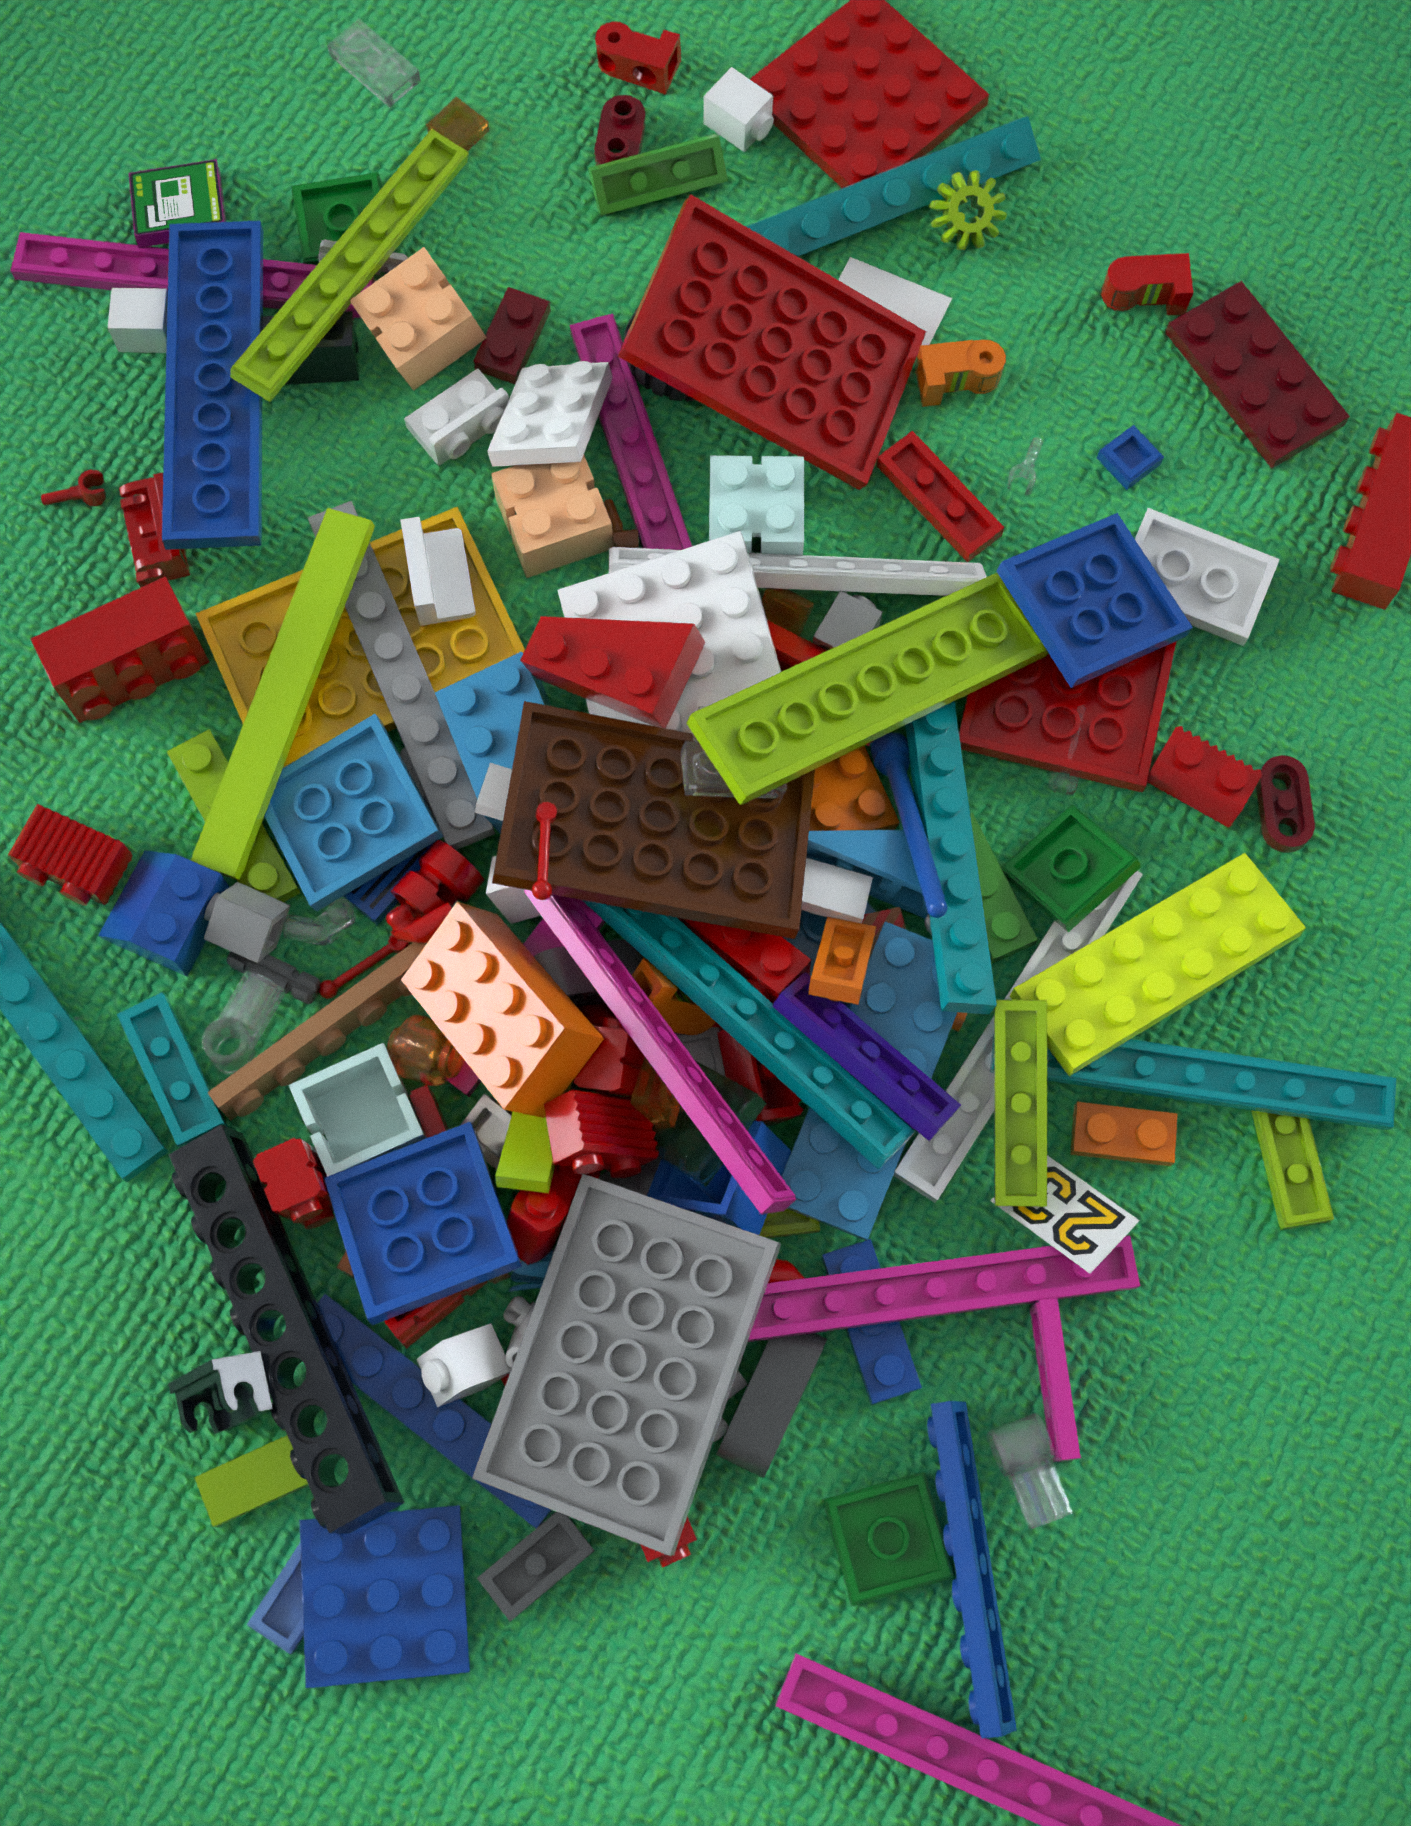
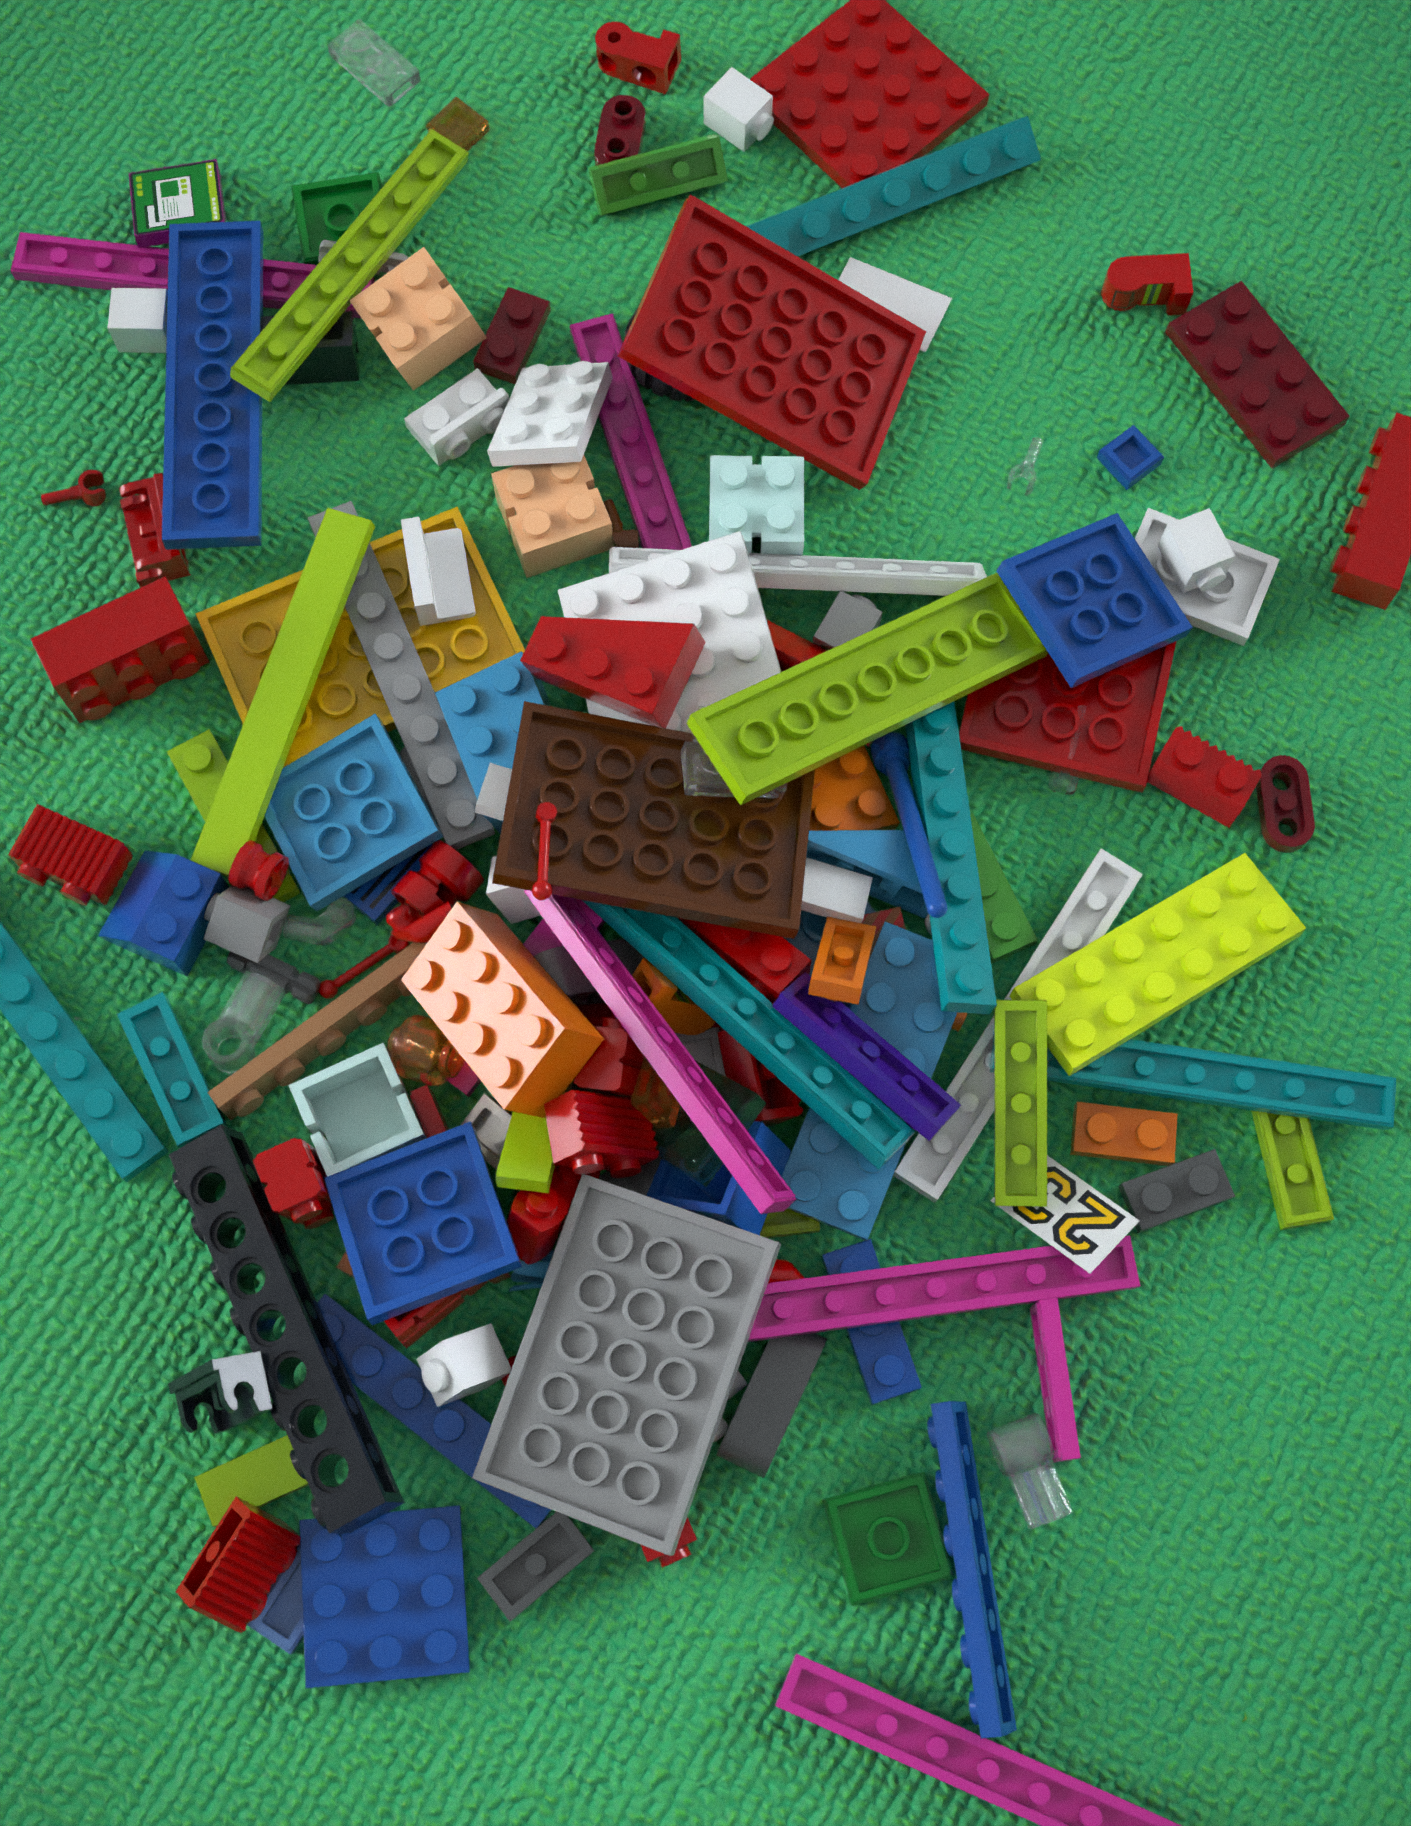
(239, 1565): none -> red brick
(258, 870): none -> red wheel
(518, 1313): white arm -> none
(786, 609): clear orange plate -> none
(940, 496): red plate -> none
(958, 367): orange leg -> none
(979, 200): lime gear -> none
(1070, 867): green tile -> none
(1176, 1190): none -> dark grey plate
(1196, 551): none -> white brick

